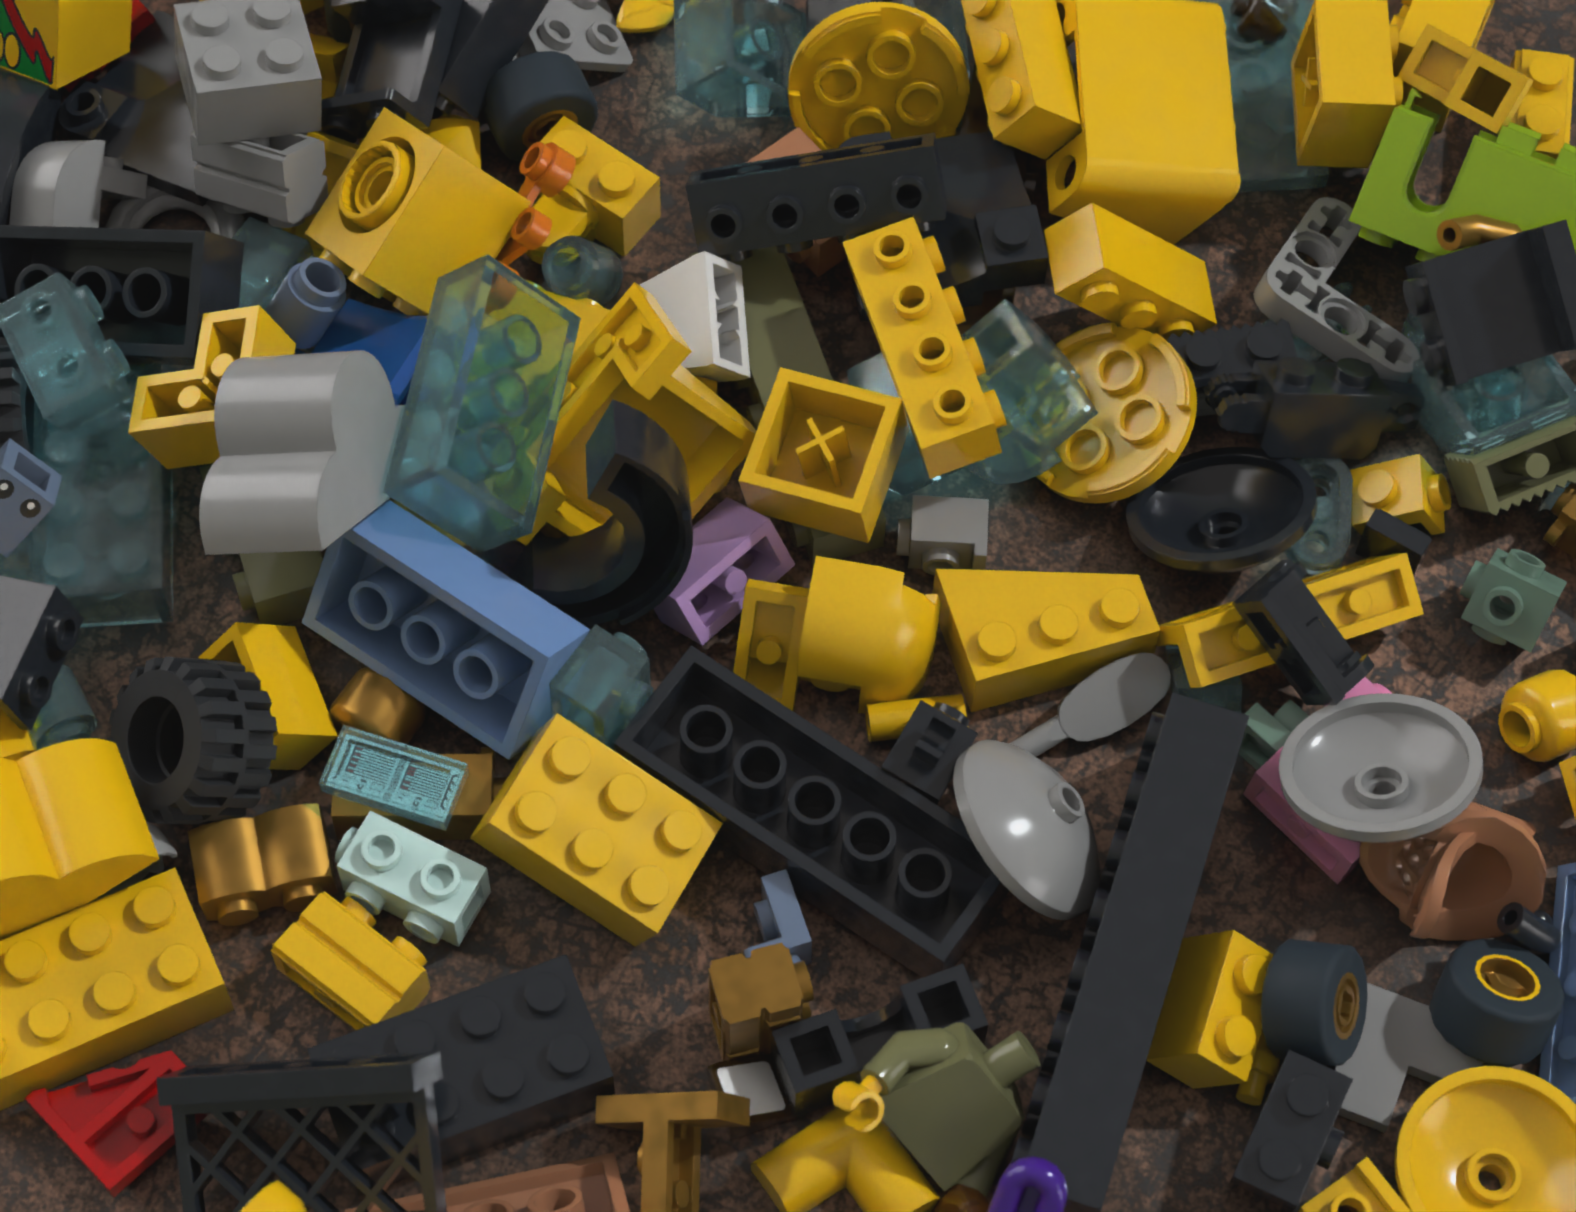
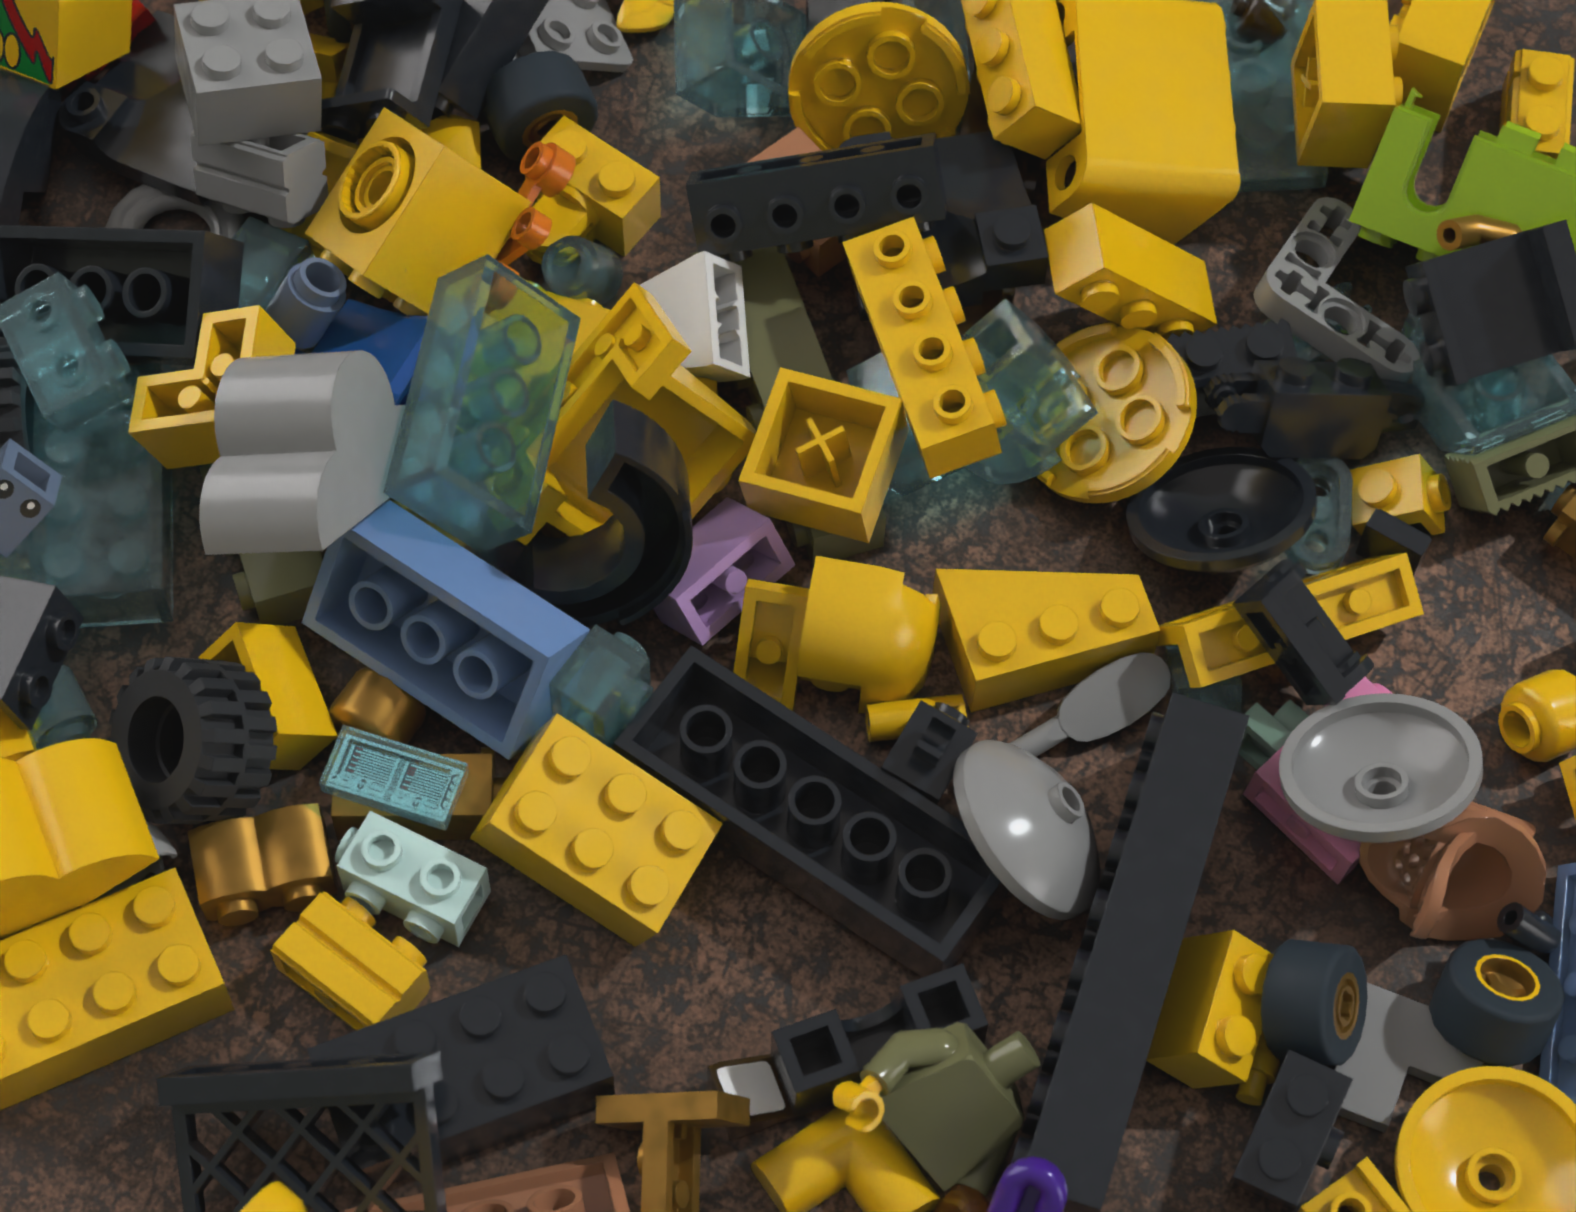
(66, 182): light grey brick -> none
(113, 1119): red wing -> none
(755, 998): pearl gold brick -> none
(781, 918): sand blue bracket -> none
(944, 533): light grey brick -> none
(1465, 79): yellow brick -> none
(1510, 598): sand green brick -> none

